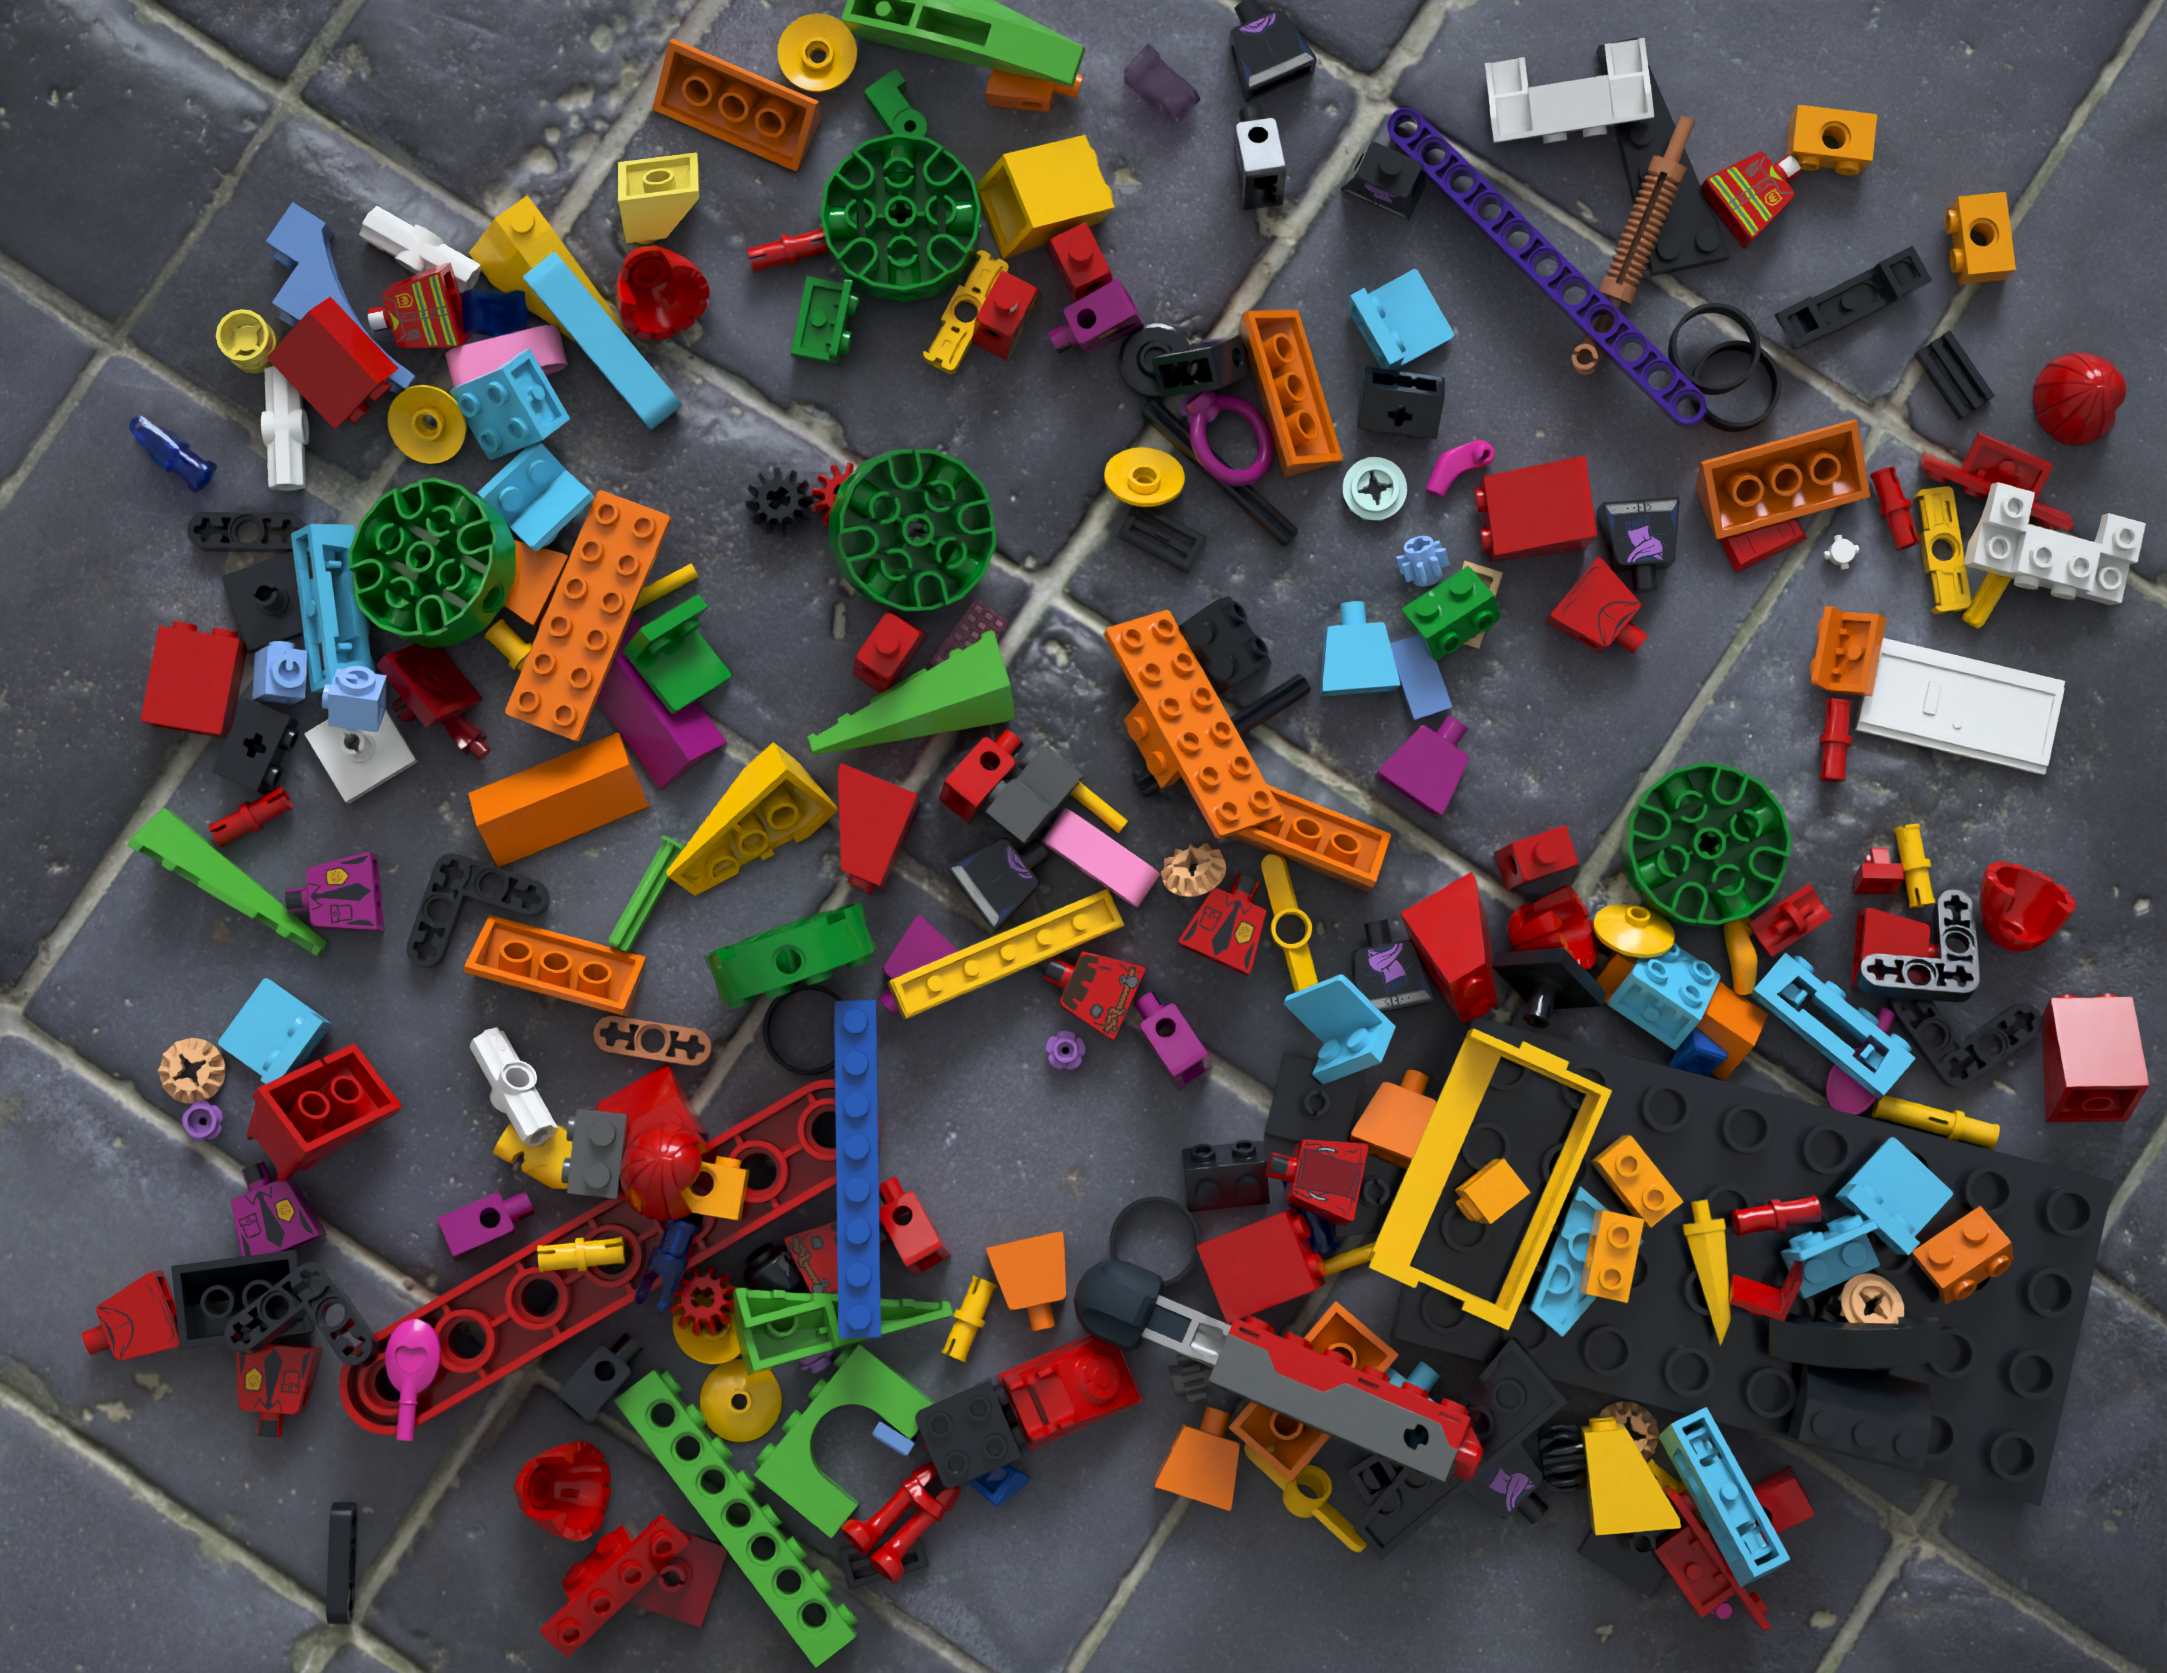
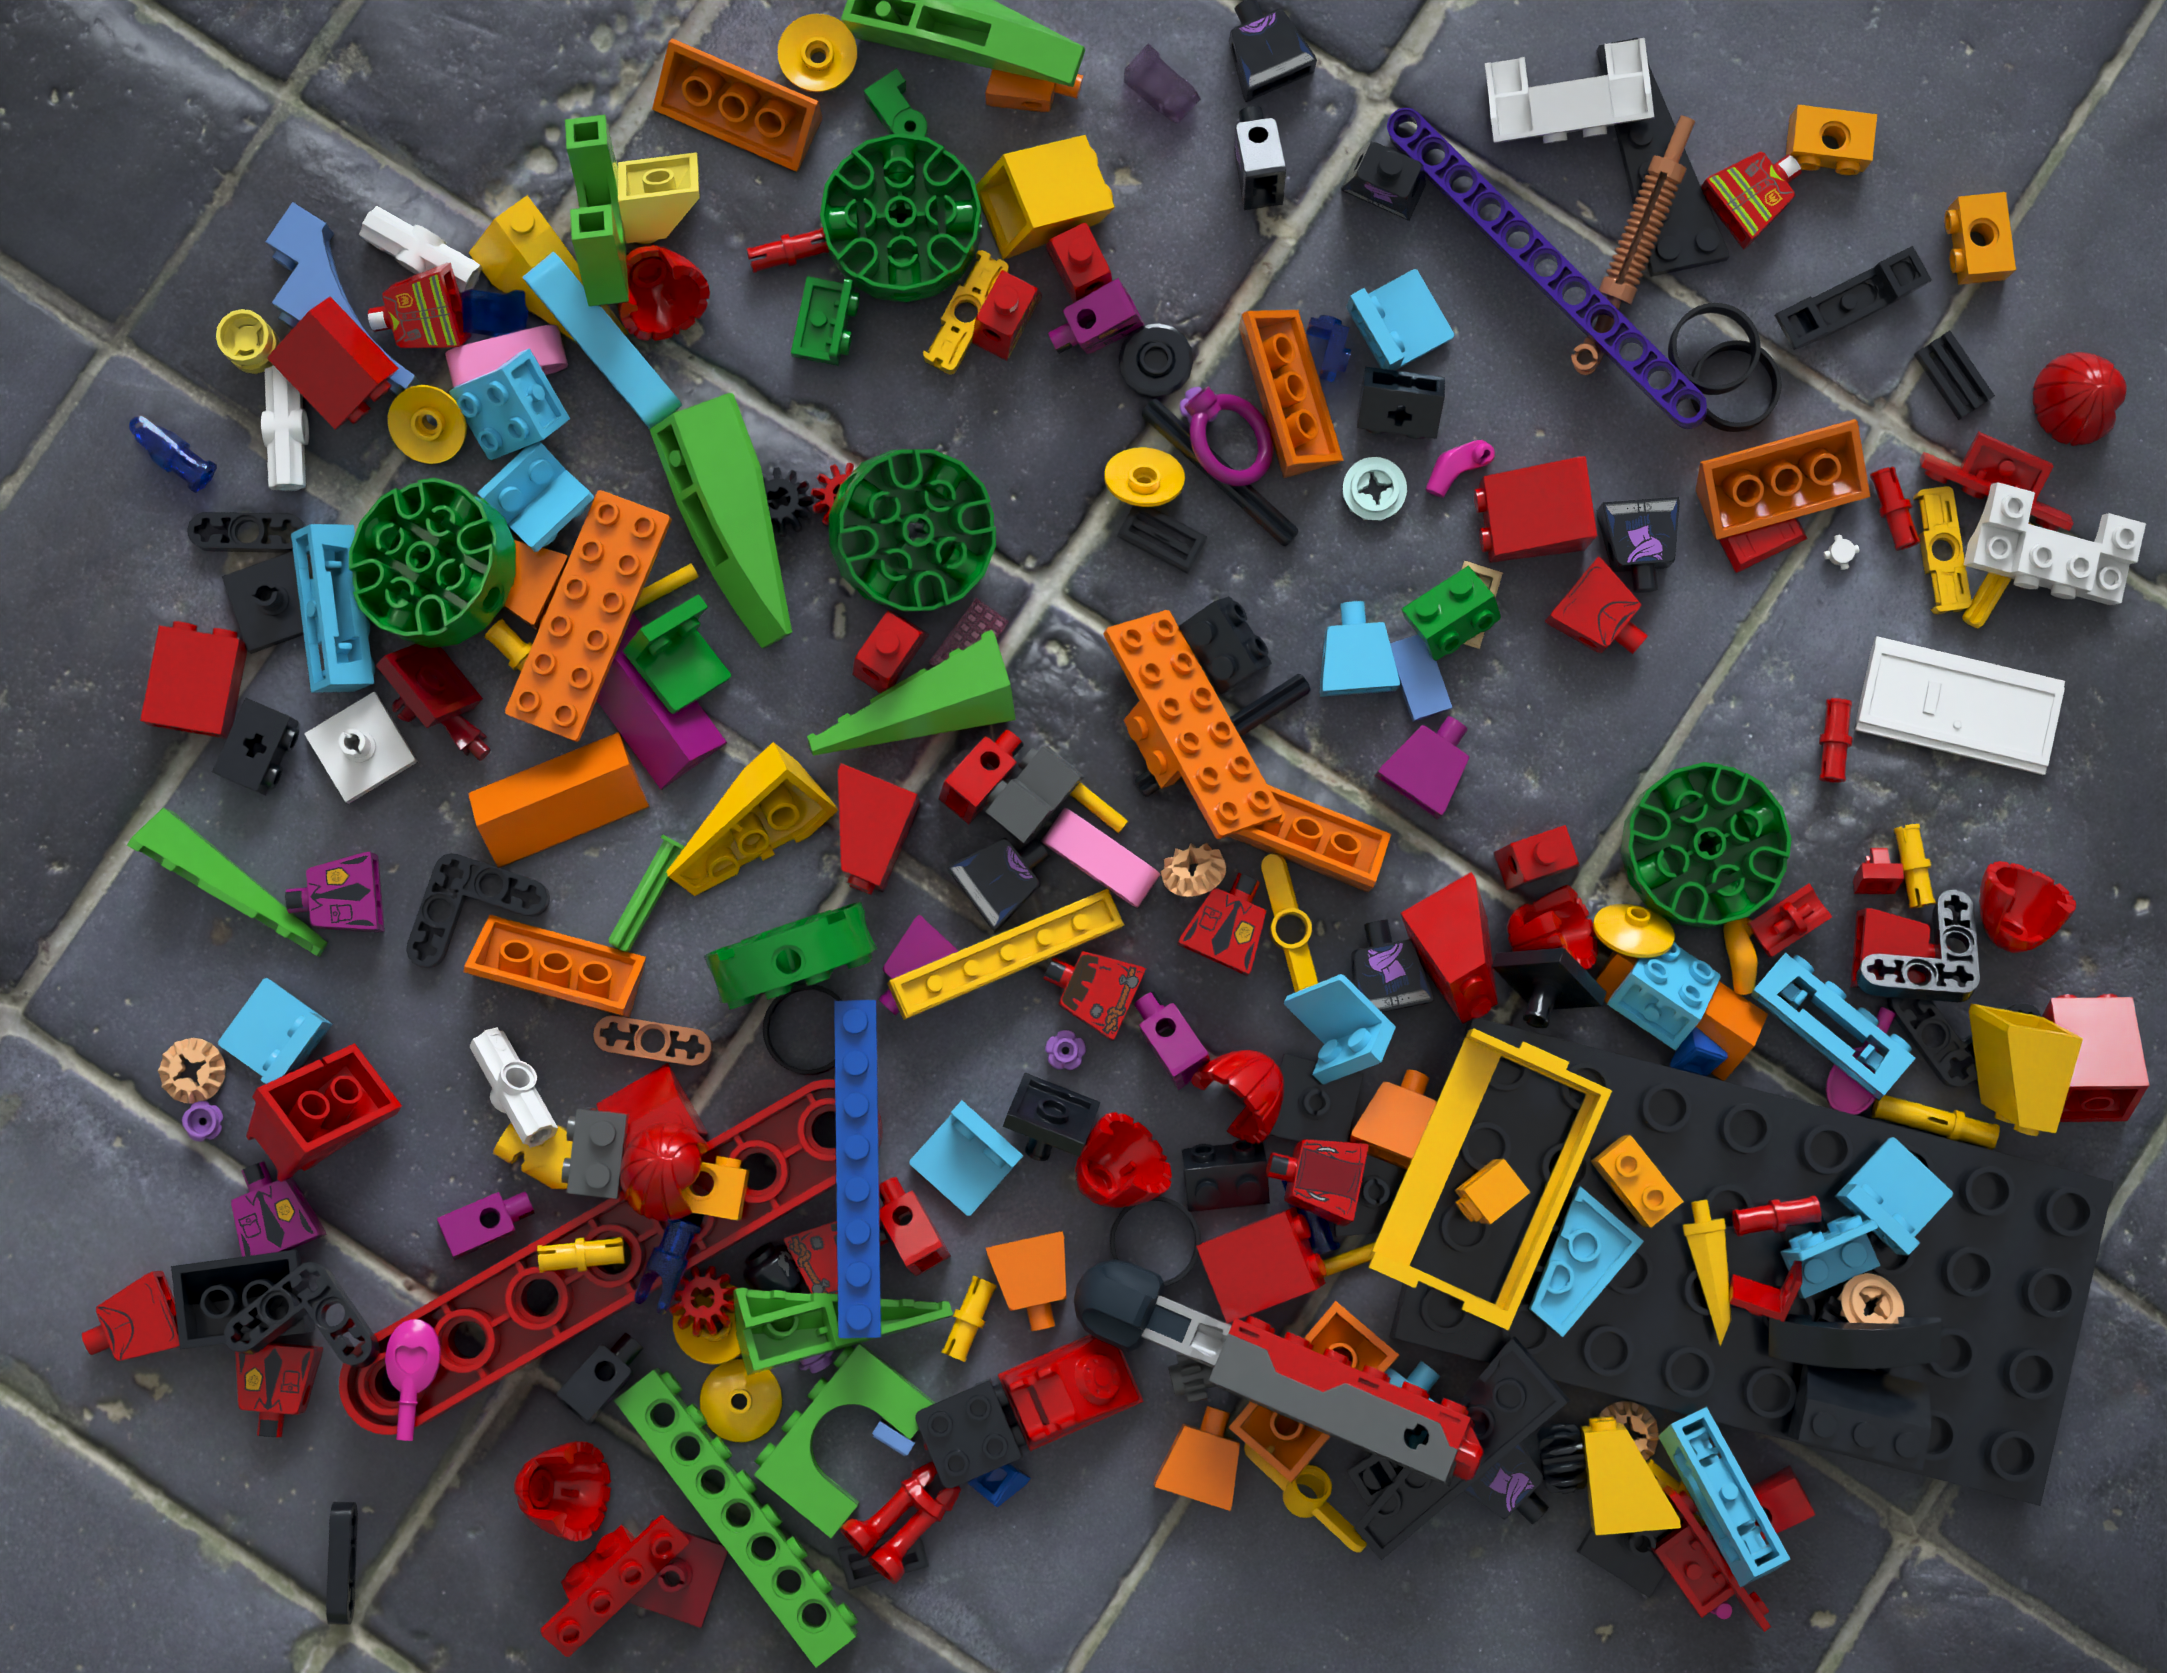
(251, 816): red pin -> none
(279, 674): light blue brick -> none
(356, 699): light blue brick -> none
(597, 222): none -> bright green arch
(726, 509): none -> bright green wedge
(965, 1159): none -> medium azure bracket
(1050, 1117): none -> black tile
(1121, 1164): none -> red hair
(1218, 365): black torso -> none
(1254, 1079): none -> red hair
(1336, 354): none -> clear blue bracket
(1423, 561): light blue gear -> none
(1611, 1255): light orange brick -> none
(1847, 652): orange bracket -> none
(1965, 1255): orange bracket -> none
(2023, 1066): none -> yellow slope

